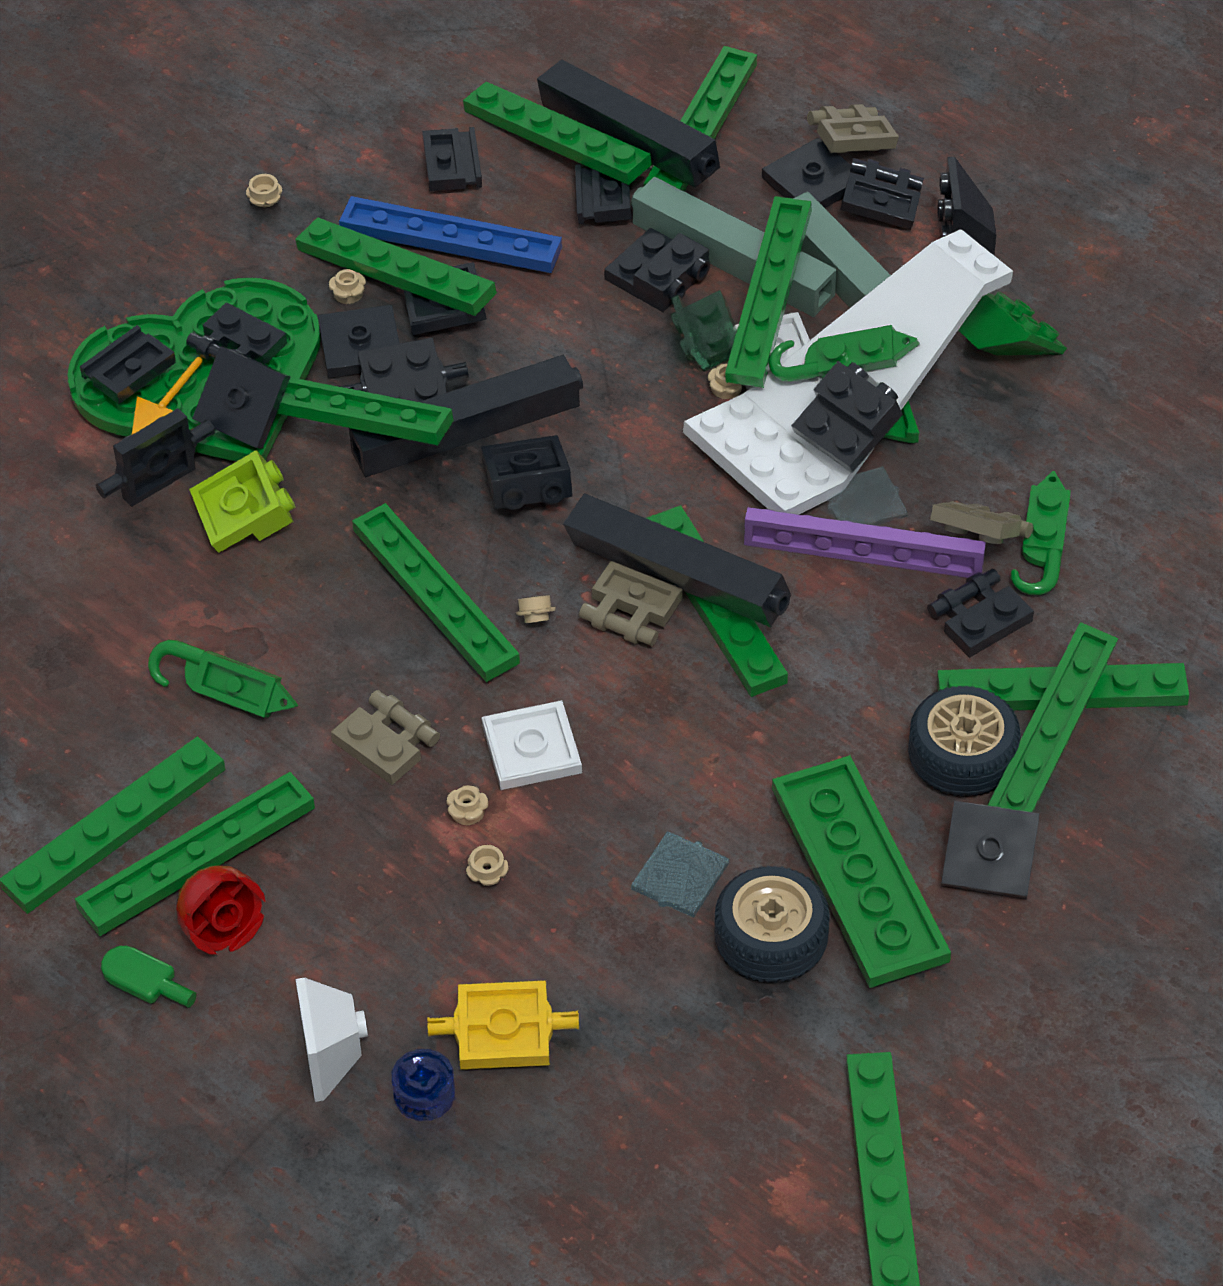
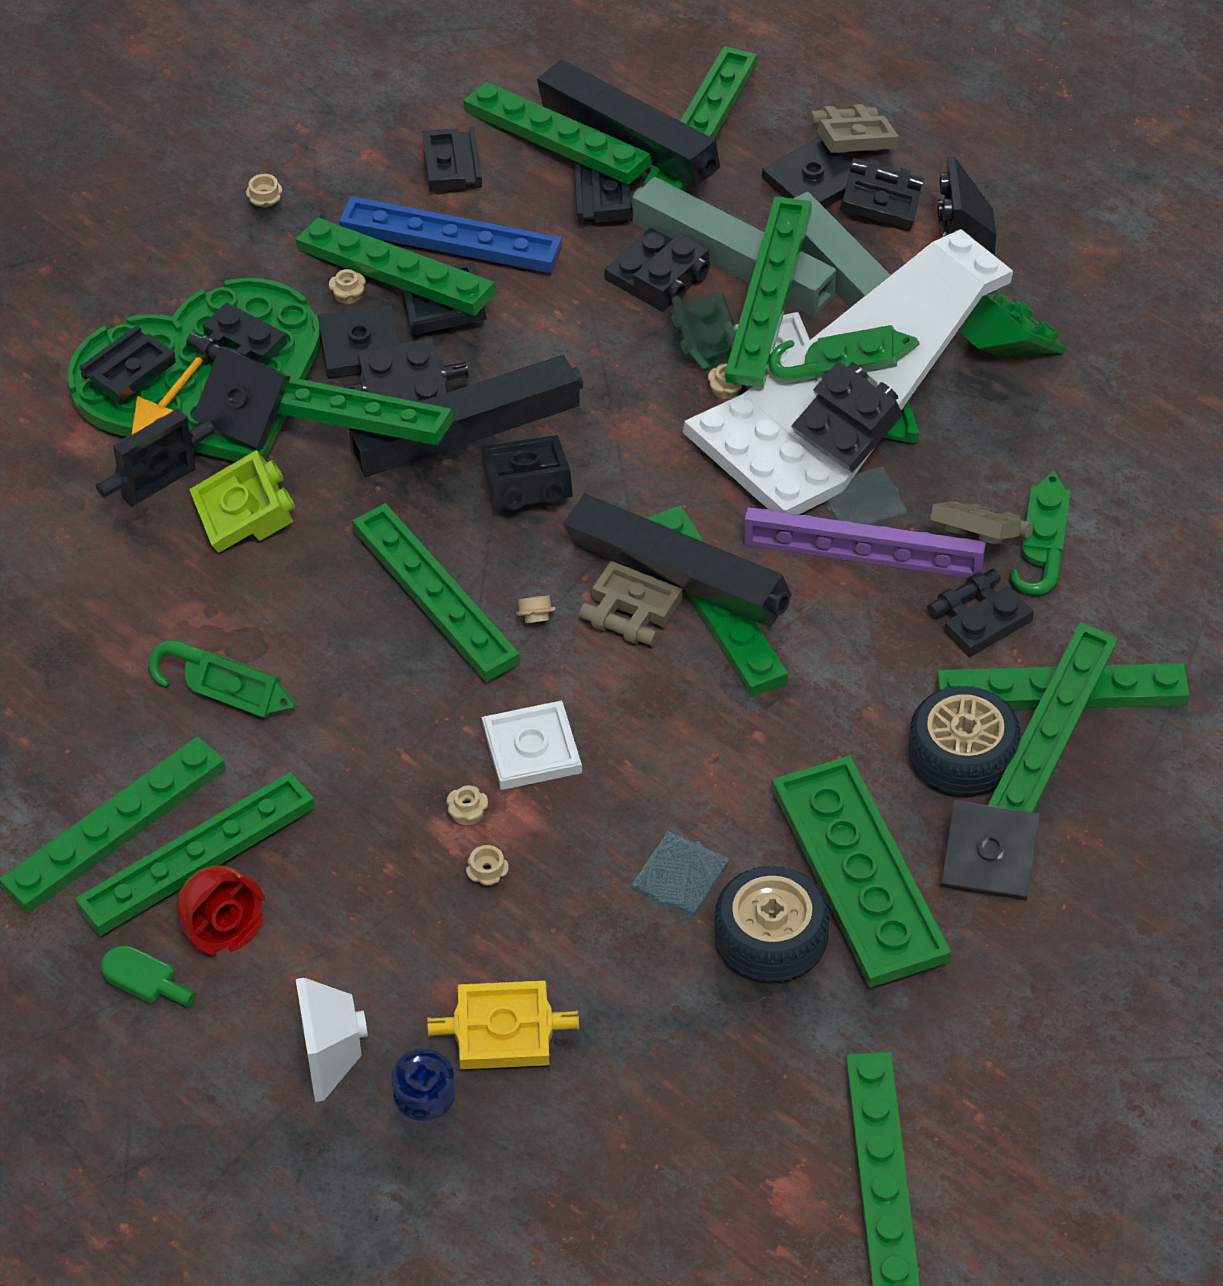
(377, 745): dark tan plate -> none

